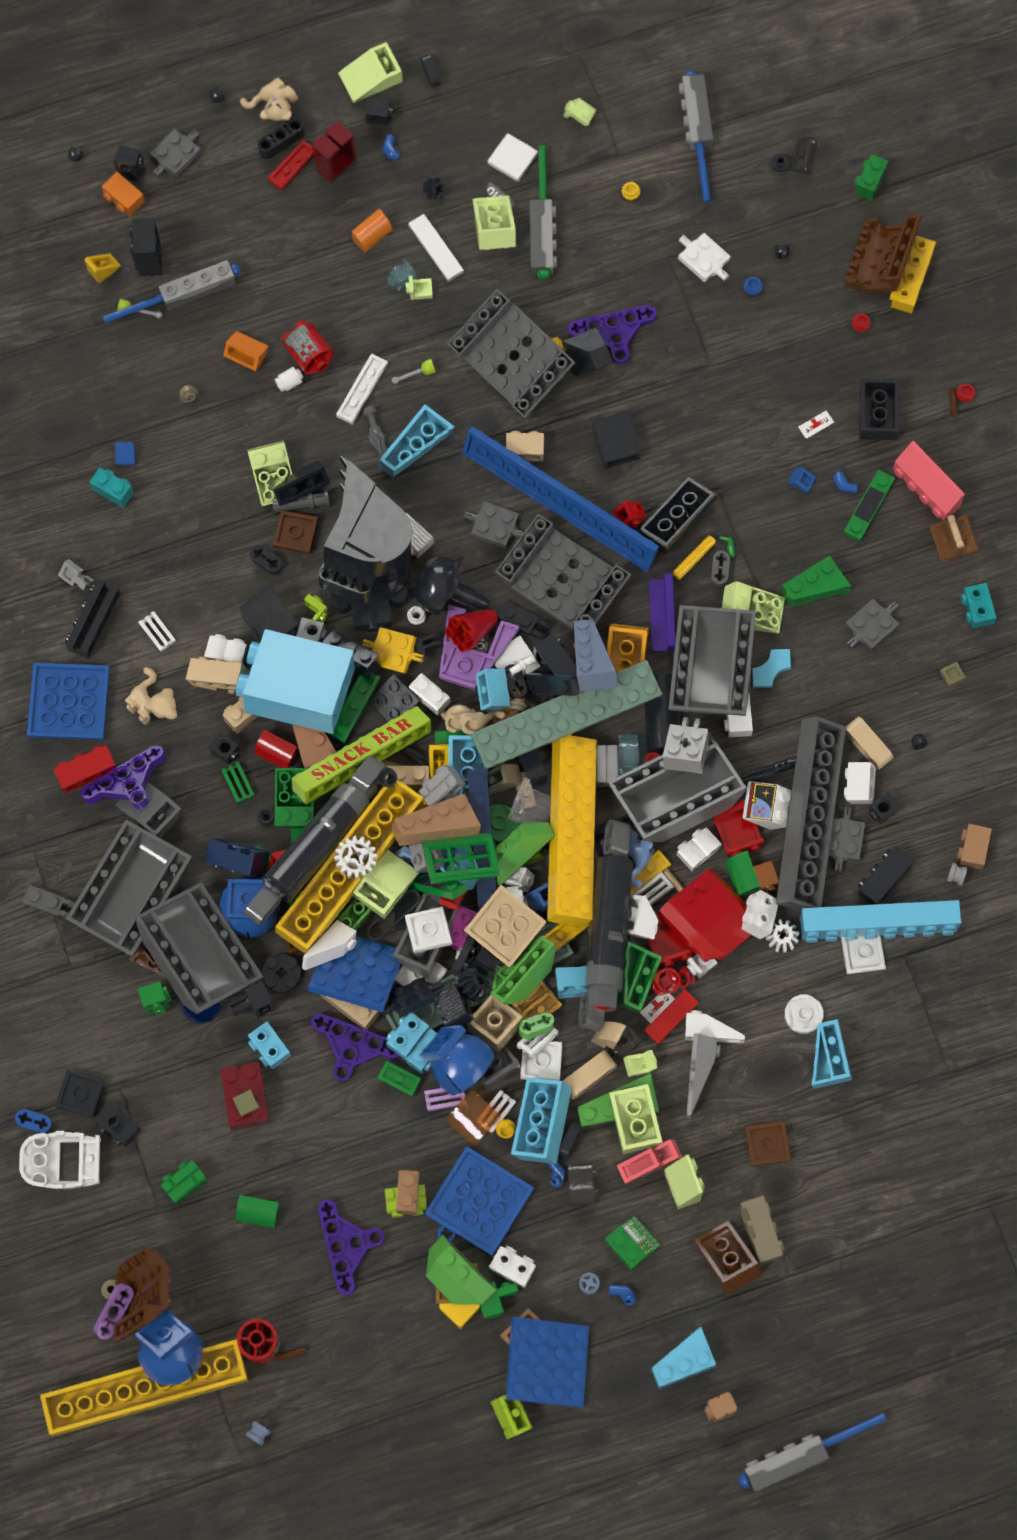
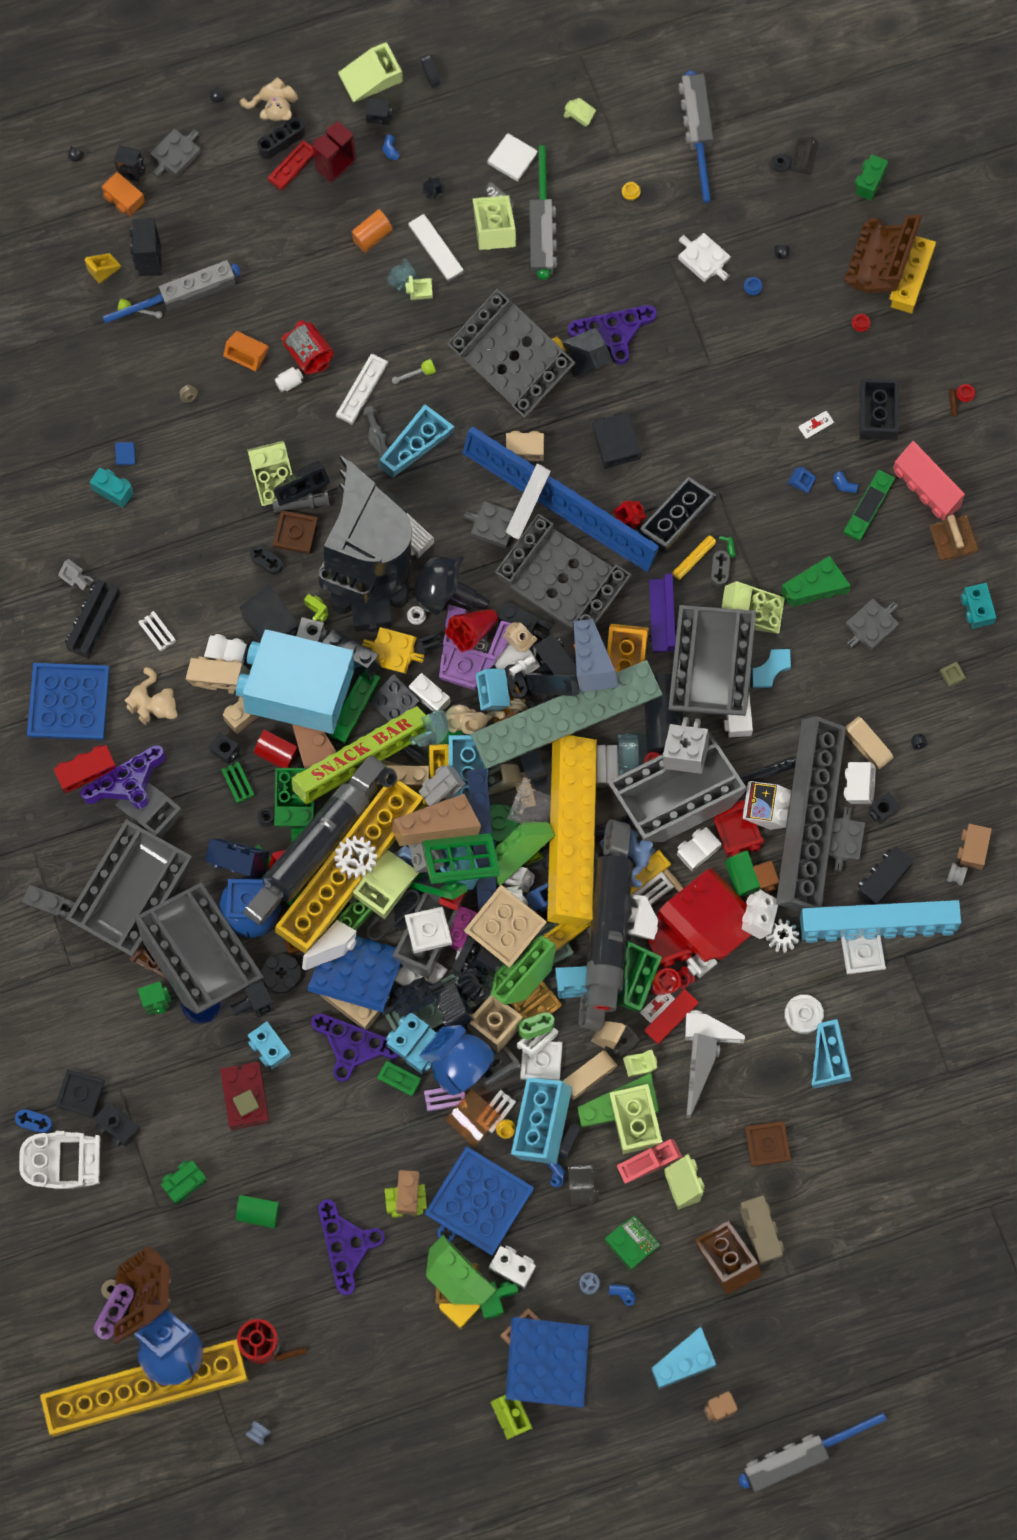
(436, 729): none -> clear light blue brick
(522, 643): none -> tan brick
(528, 501): none -> white tile

